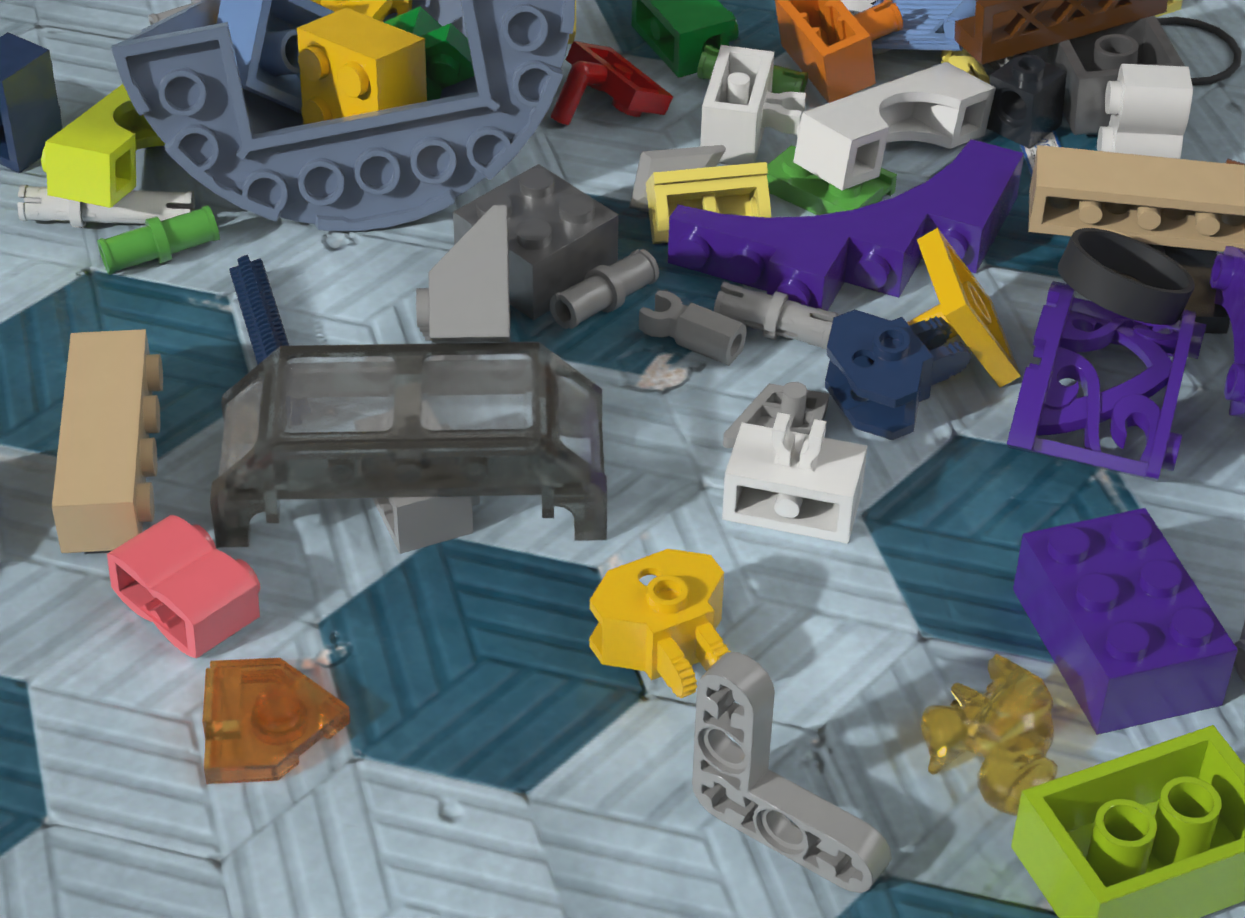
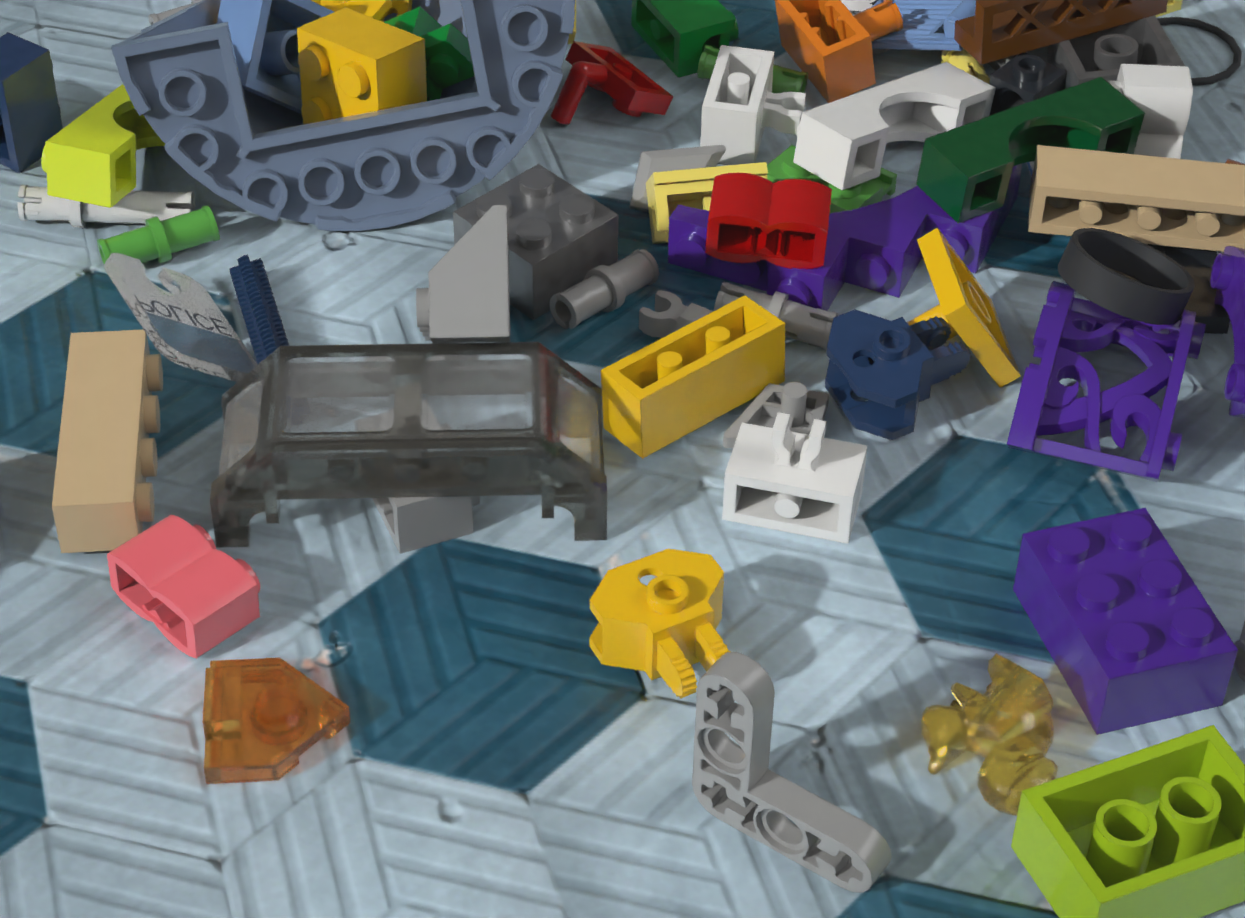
(182, 323): none -> clear piece
(692, 376): none -> yellow brick
(768, 221): none -> red brick
(972, 164): none -> dark green arch

